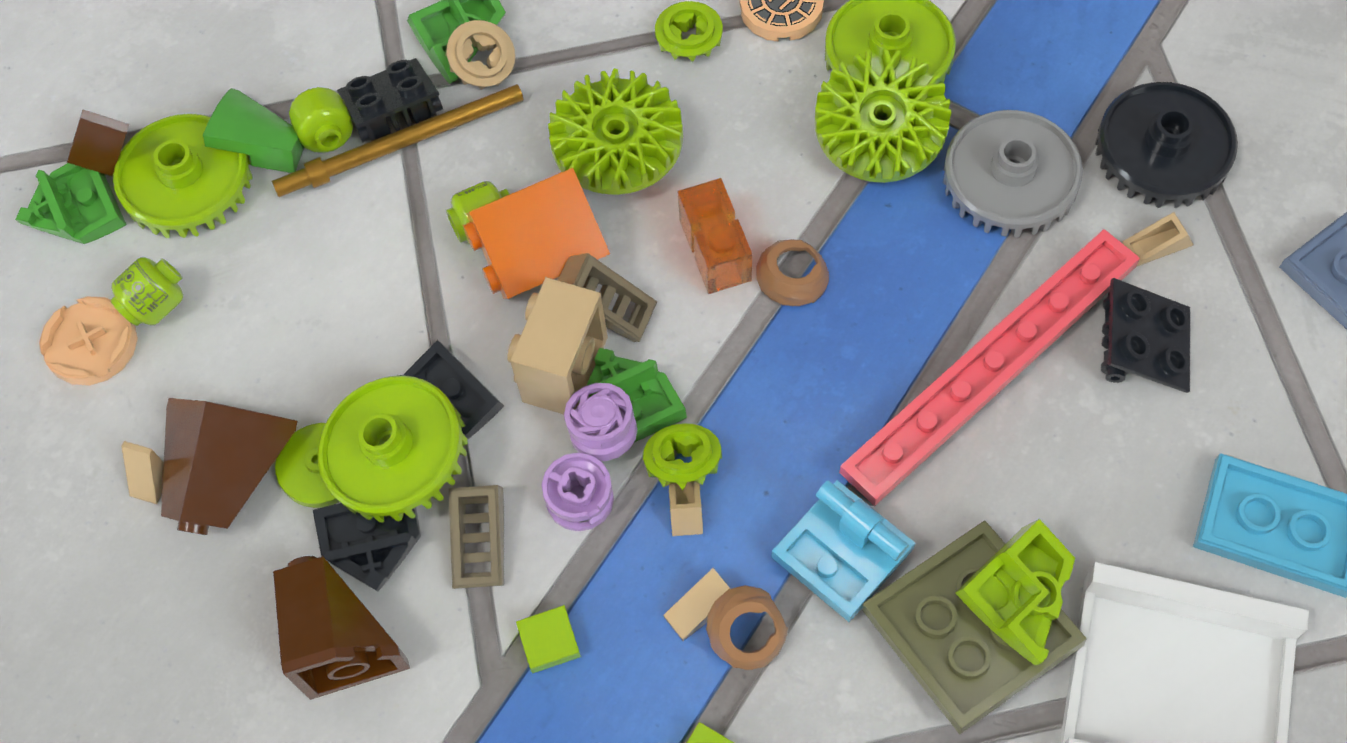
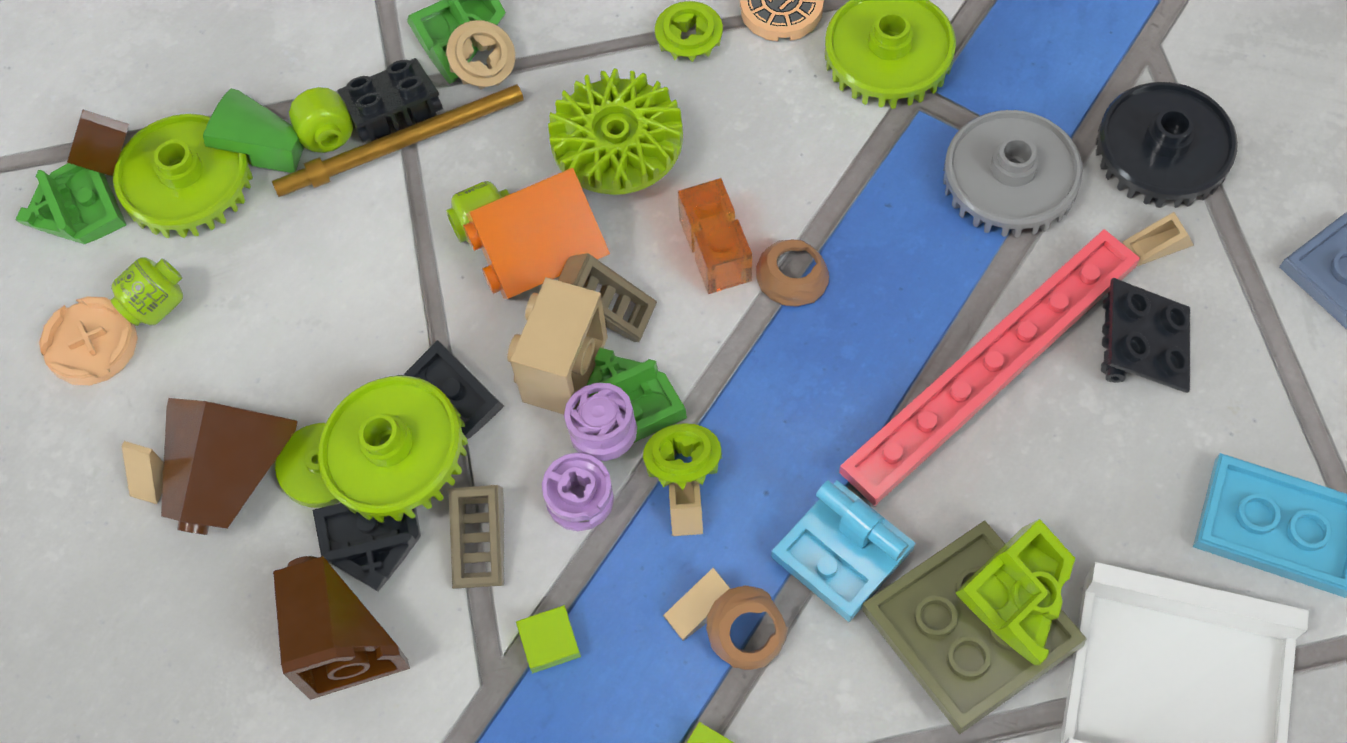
(877, 90): lime wheel -> none

